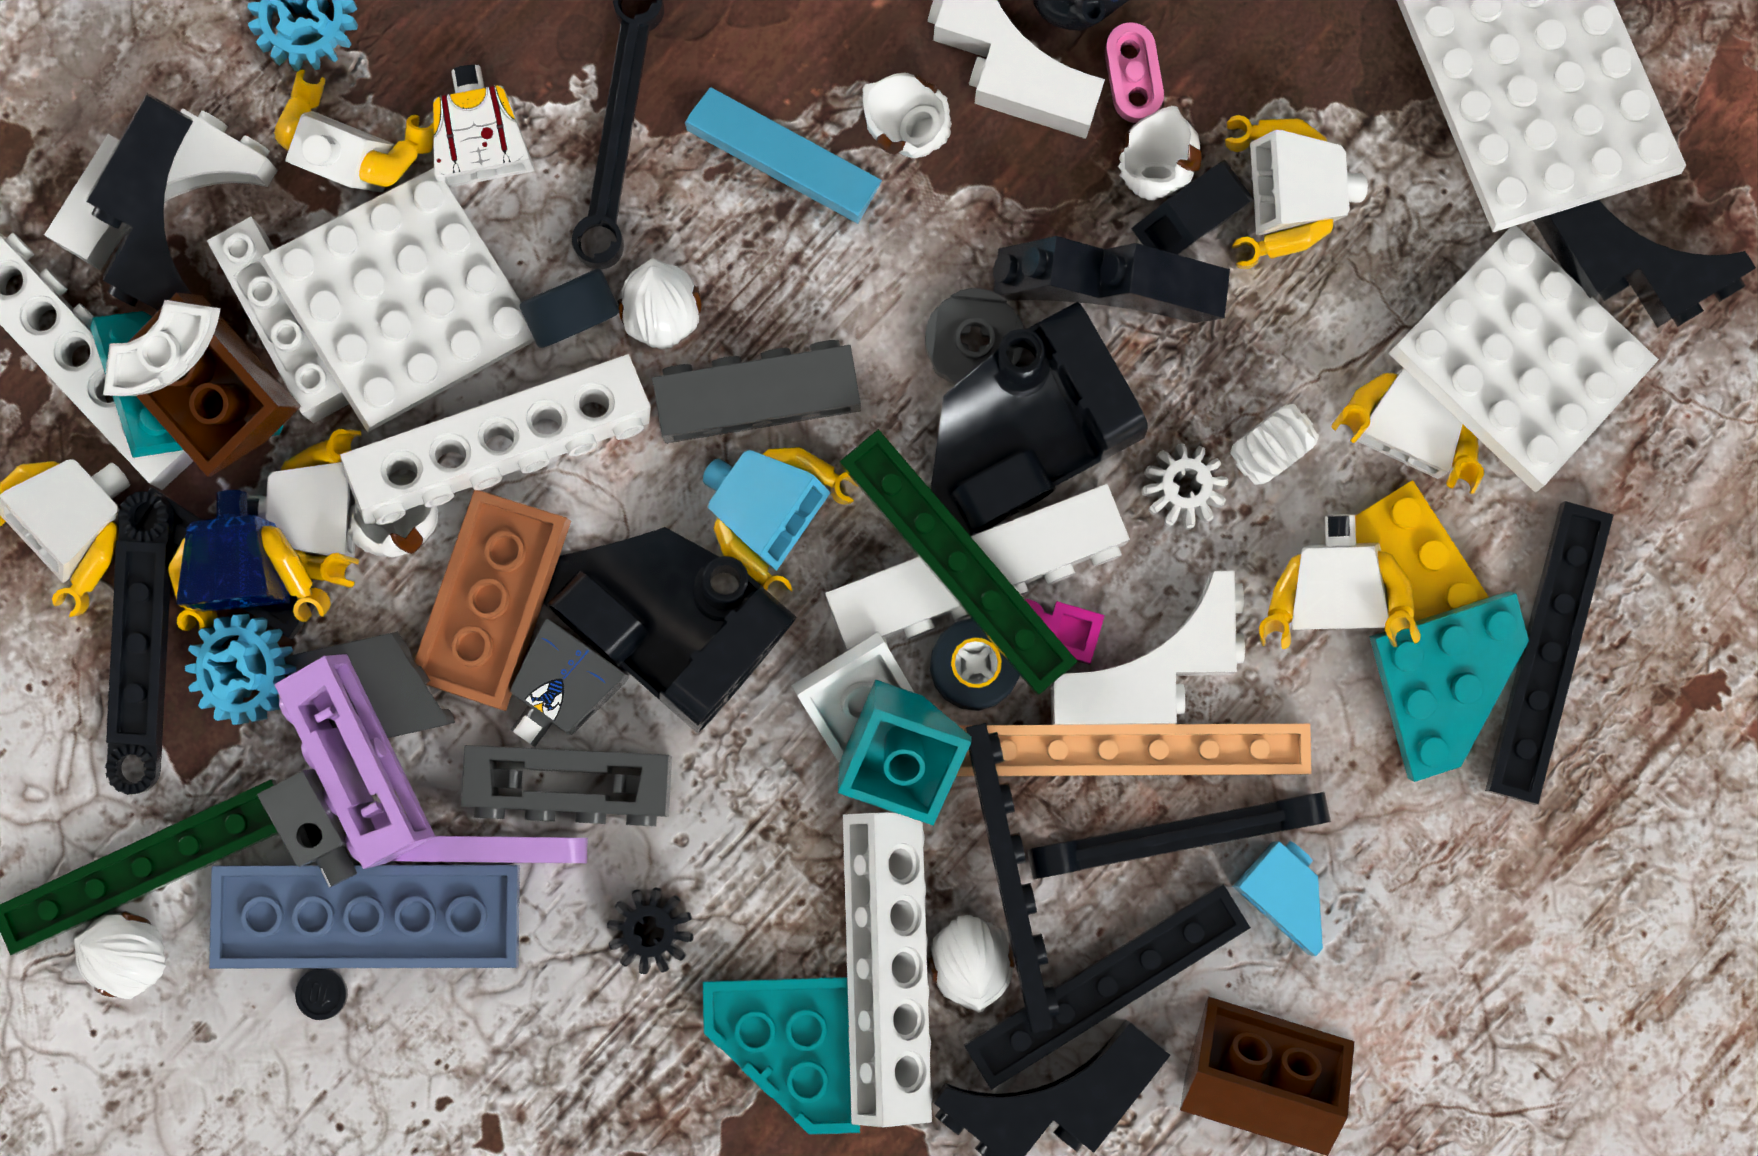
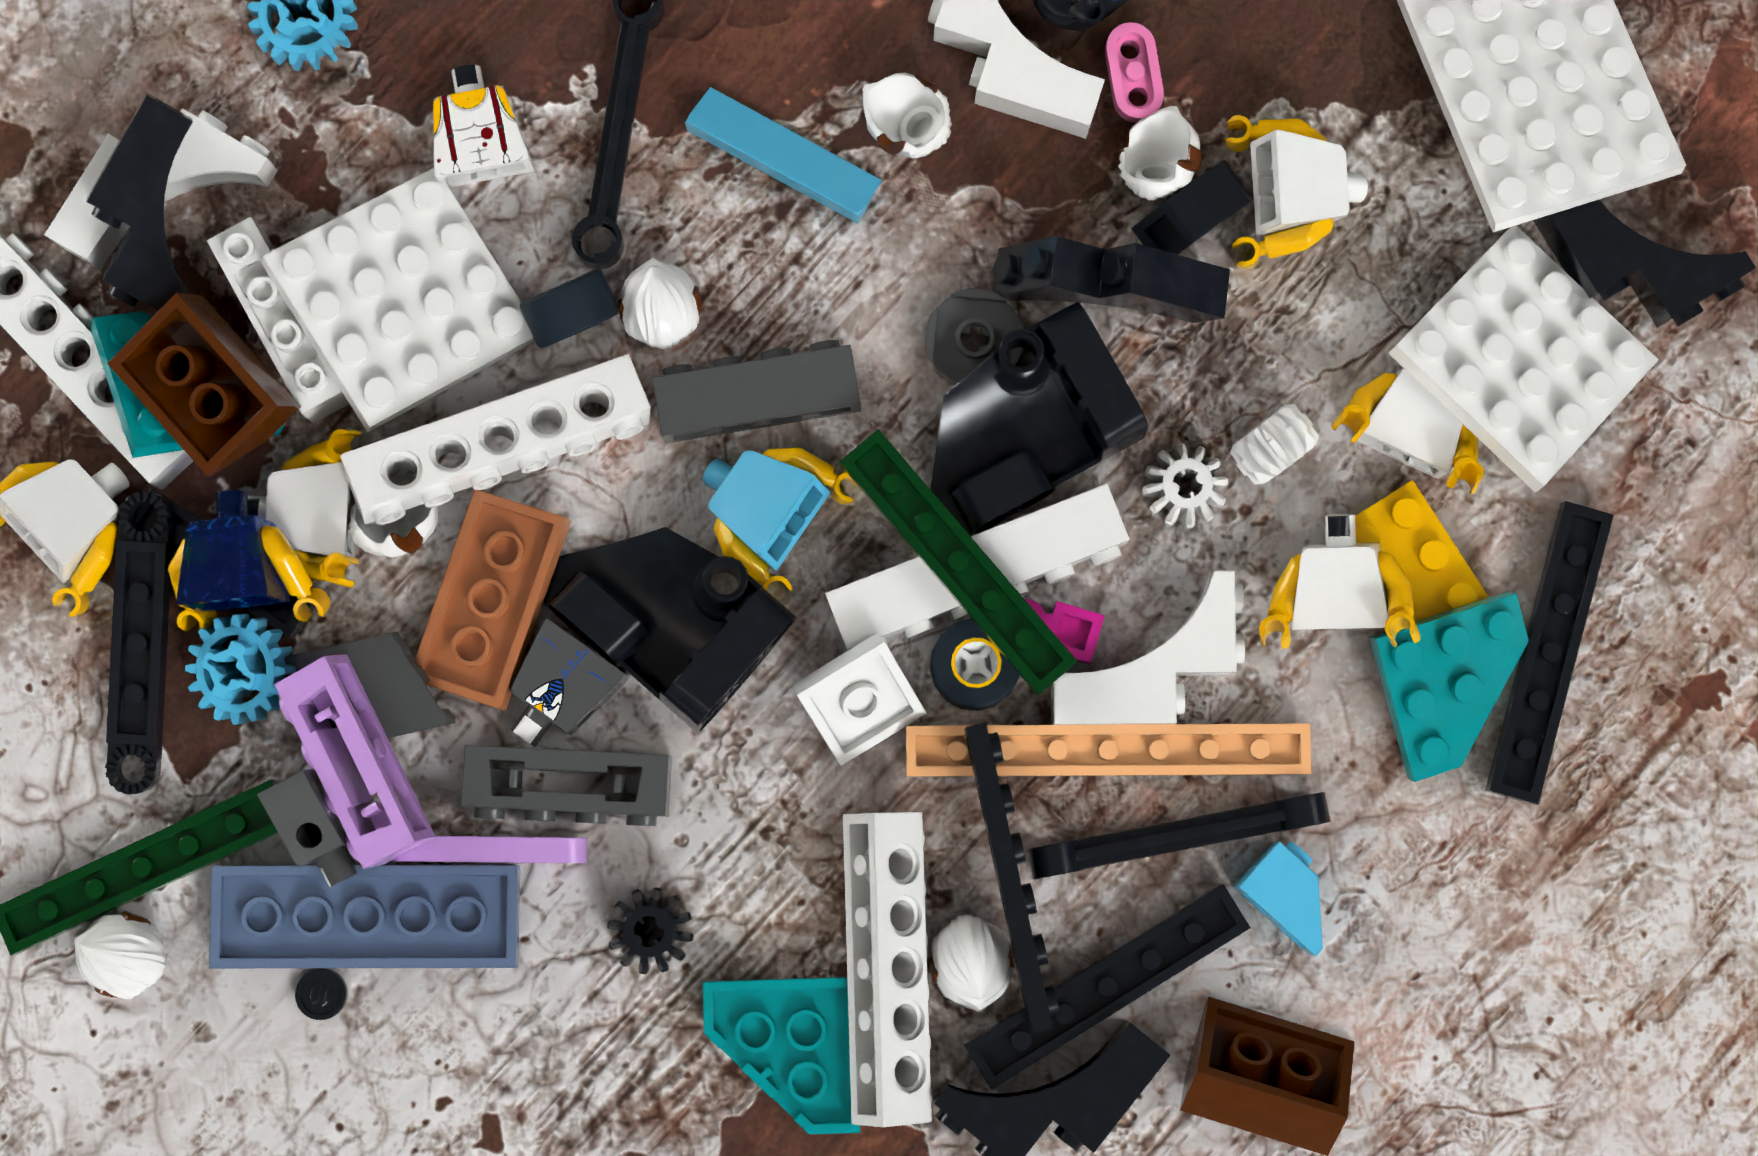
(163, 352): white tile -> none
(342, 150): torso -> none
(902, 754): teal slope -> none

